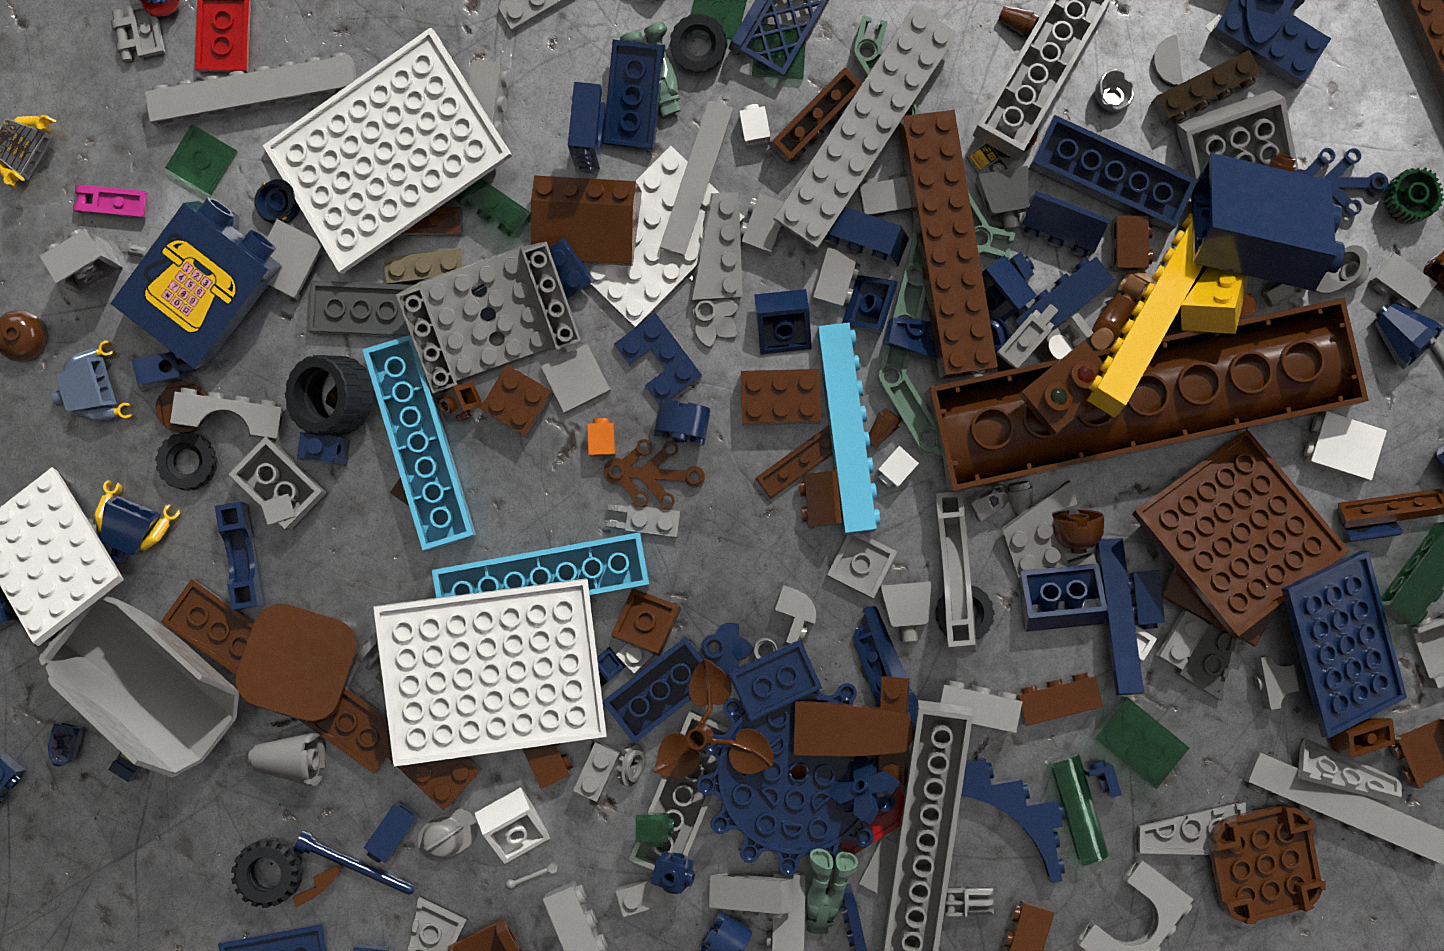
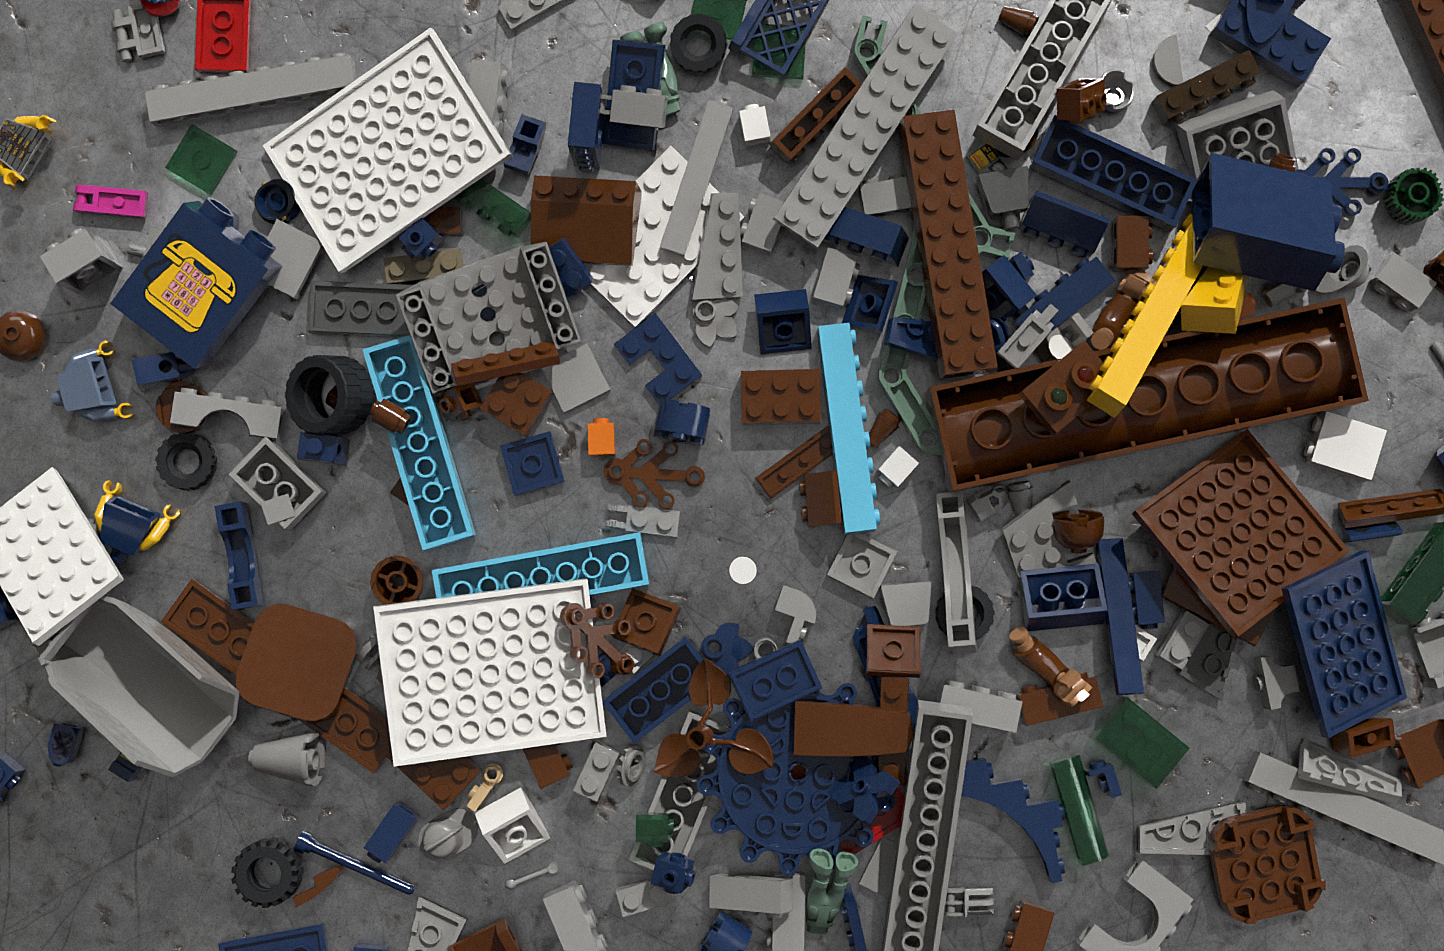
(390, 416): none -> reddish brown brick
(397, 580): none -> reddish brown cylinder
(420, 240): none -> dark blue brick
(479, 794): none -> tan plate
(505, 363): none -> reddish brown plate
(526, 144): none -> dark blue brick
(532, 463): none -> dark blue plate
(620, 663): none -> reddish brown plant
(636, 107): none -> light grey brick
(742, 570): none -> white sticker
(893, 651): none -> reddish brown tile
(1042, 661): none -> piece
(1081, 100): none -> reddish brown brick
(1406, 333): dark blue cone -> none

